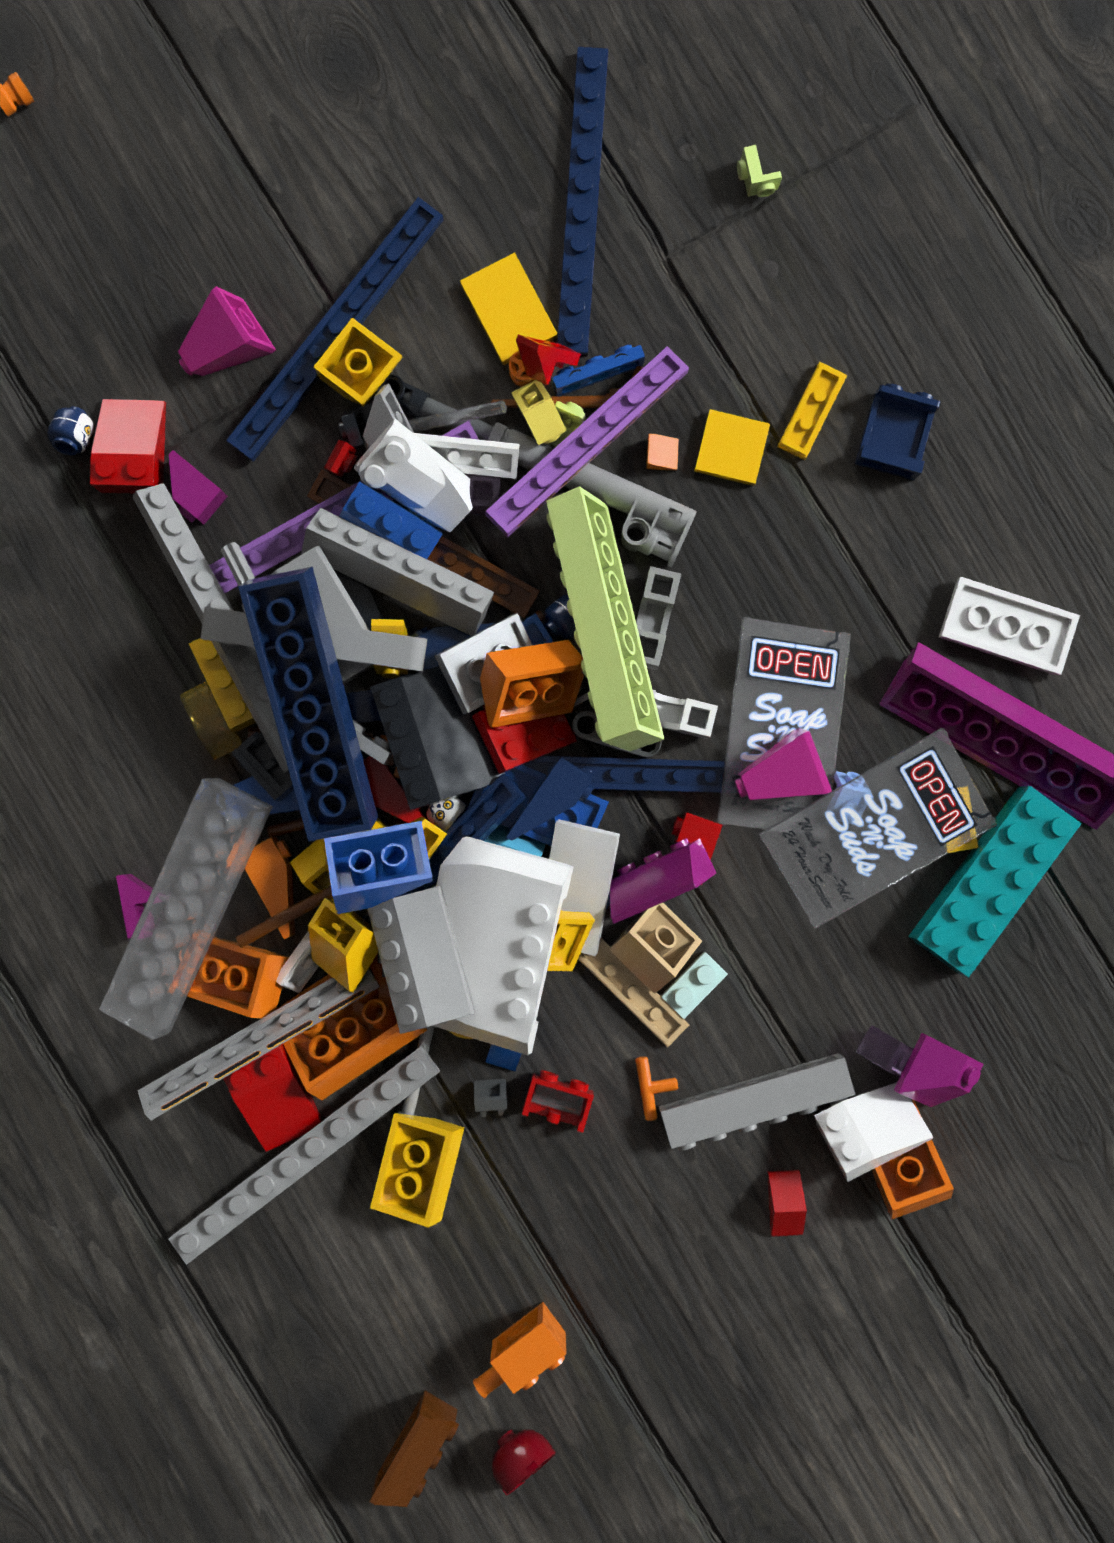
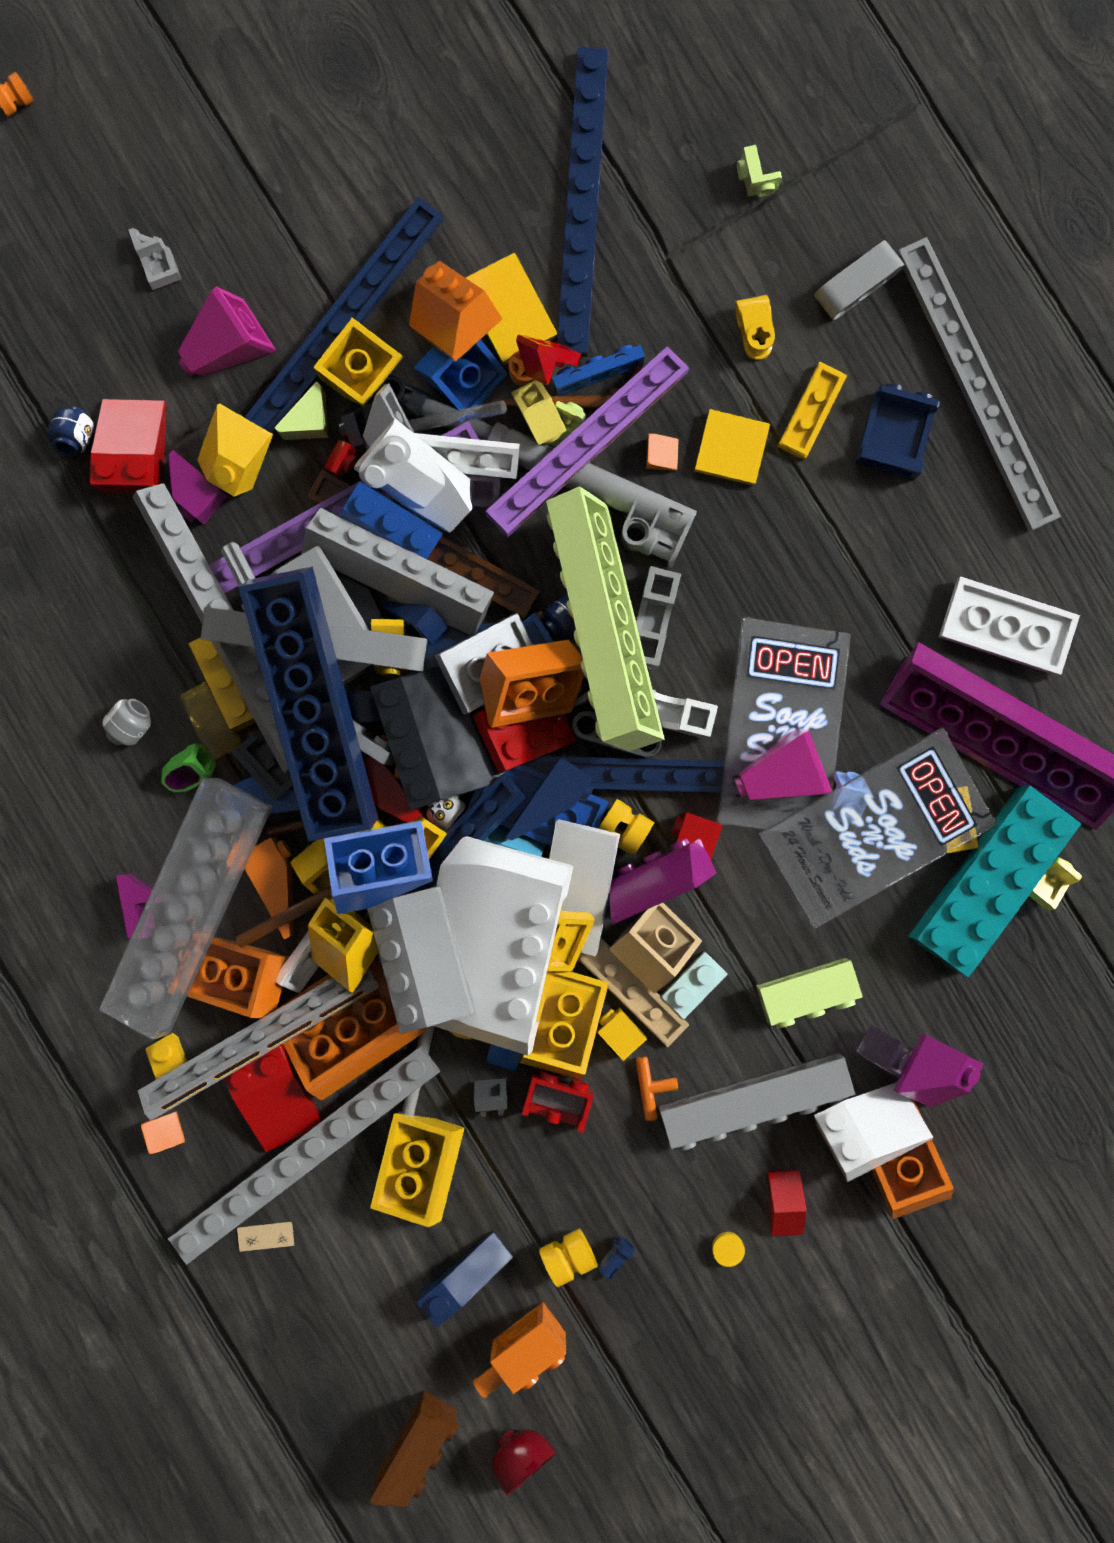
(127, 722): none -> light grey head
(156, 259): none -> light grey slope
(162, 1132): none -> slope
(166, 1055): none -> yellow bracket
(188, 768): none -> bright green rock
(233, 451): none -> yellow slope
(265, 1236): none -> tan sticker
(307, 417): none -> yellowish green slope
(418, 619): none -> dark blue slope
(451, 311): none -> orange slope
(463, 1279): none -> slope
(464, 381): none -> blue slope
(567, 1023): none -> yellow slope
(568, 1257): none -> yellow wheel
(615, 1257): none -> dark blue pin
(620, 1033): none -> yellow brick
(635, 831): none -> yellow wheel
(728, 1249): none -> yellow tile
(755, 322): none -> yellow piece
(809, 992): none -> yellowish green brick
(859, 280): none -> light grey beam
(978, 384): none -> light grey plate
(1054, 884): none -> light yellow bracket

